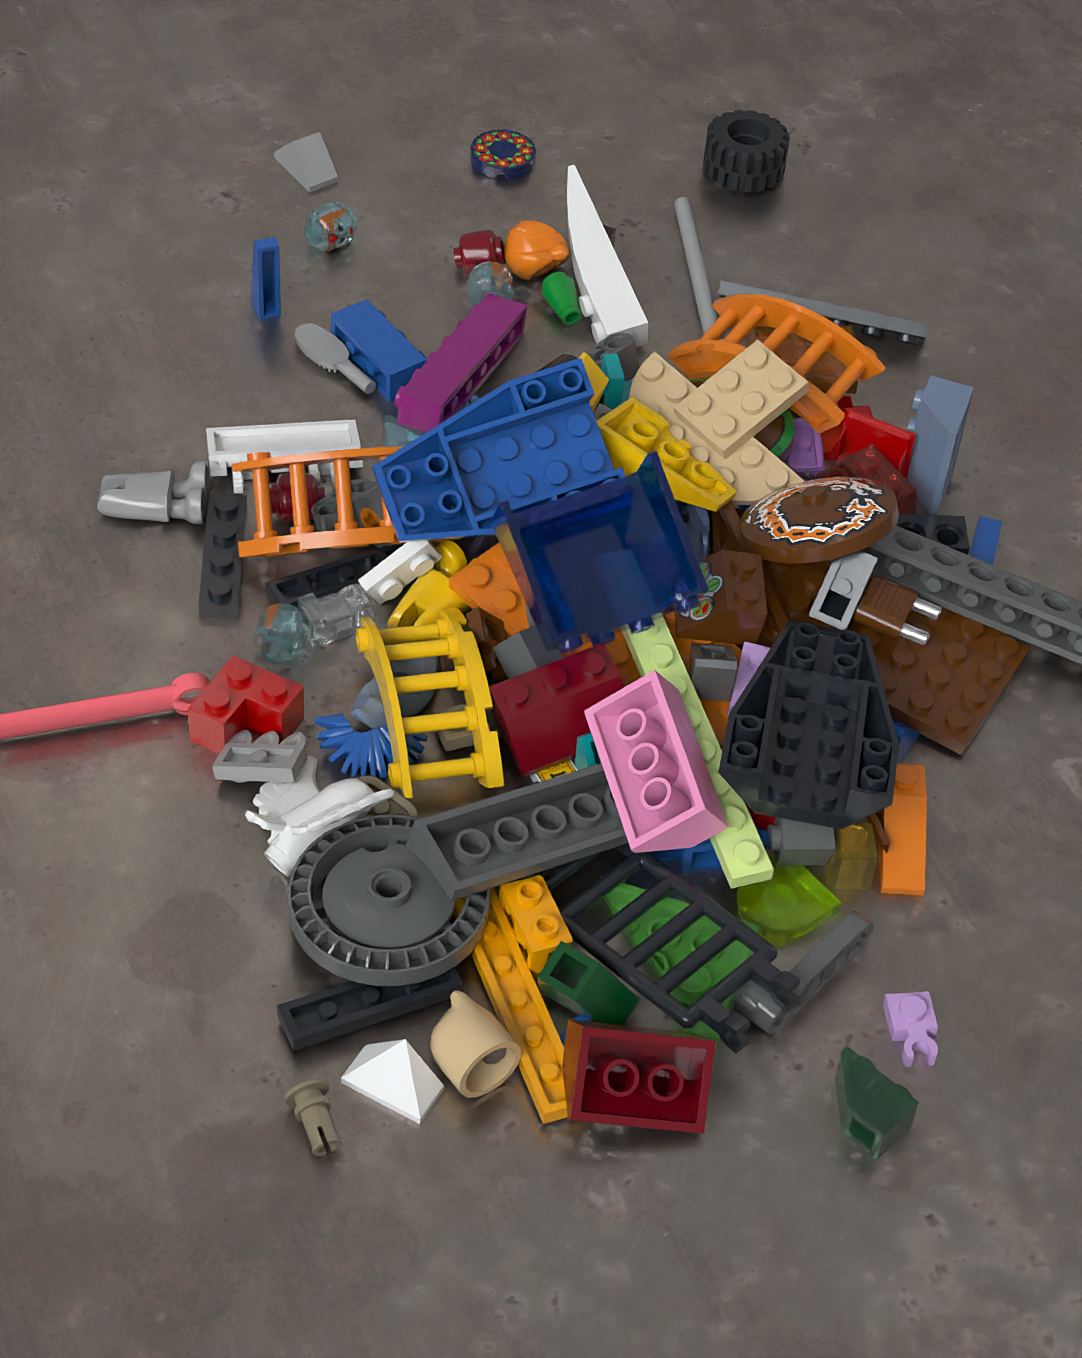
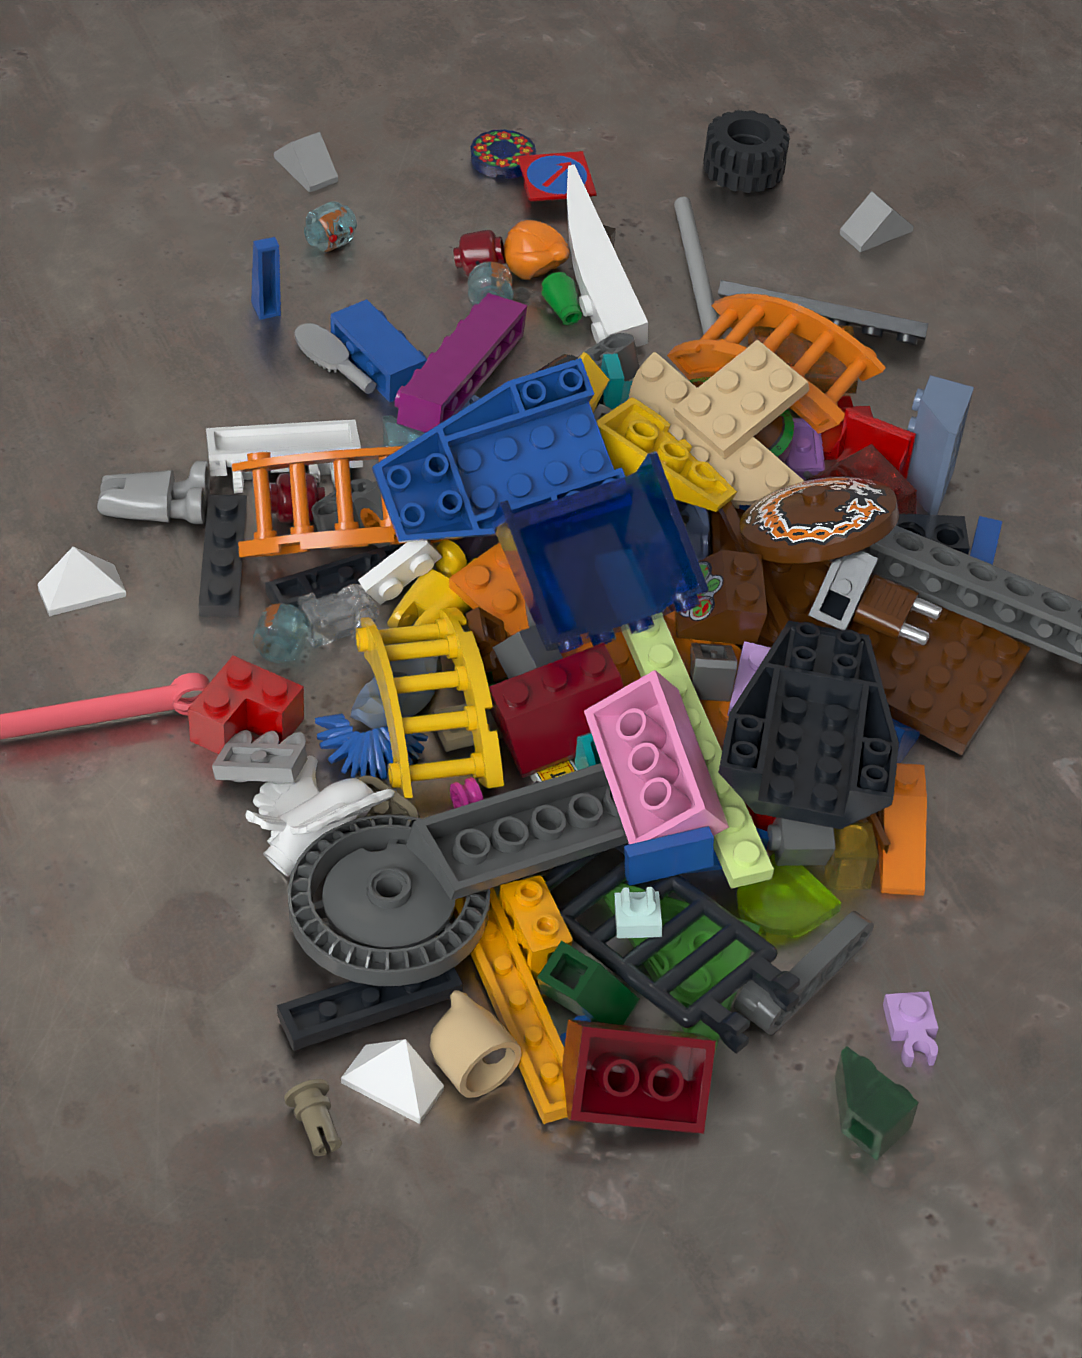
(79, 582): none -> white slope
(465, 793): none -> dark pink bush
(547, 174): none -> piece
(638, 914): none -> light aqua tile
(669, 855): none -> blue tile
(874, 224): none -> light grey slope

